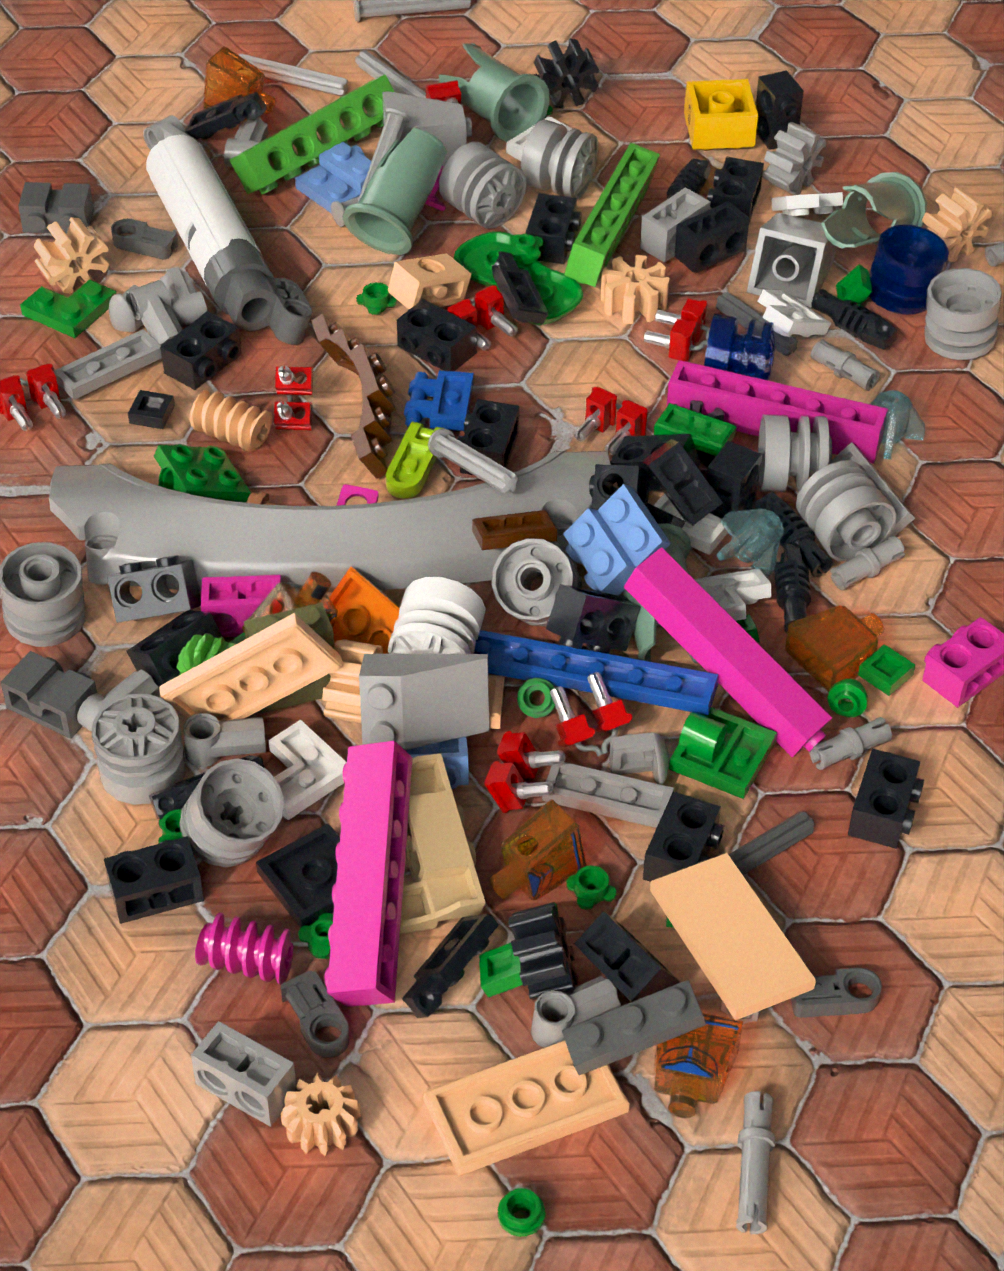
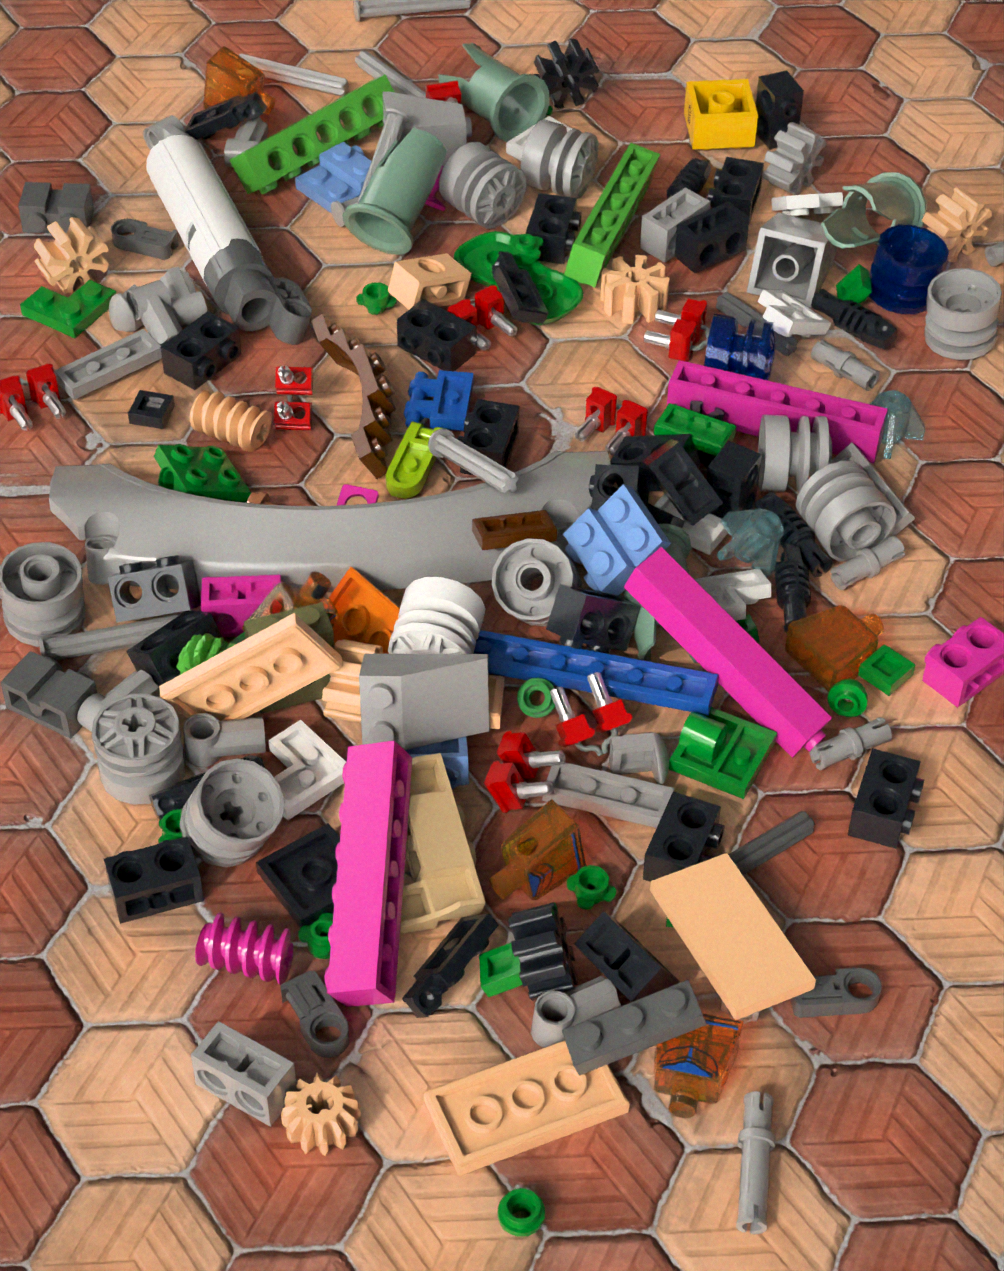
(100, 639): none -> light grey axle

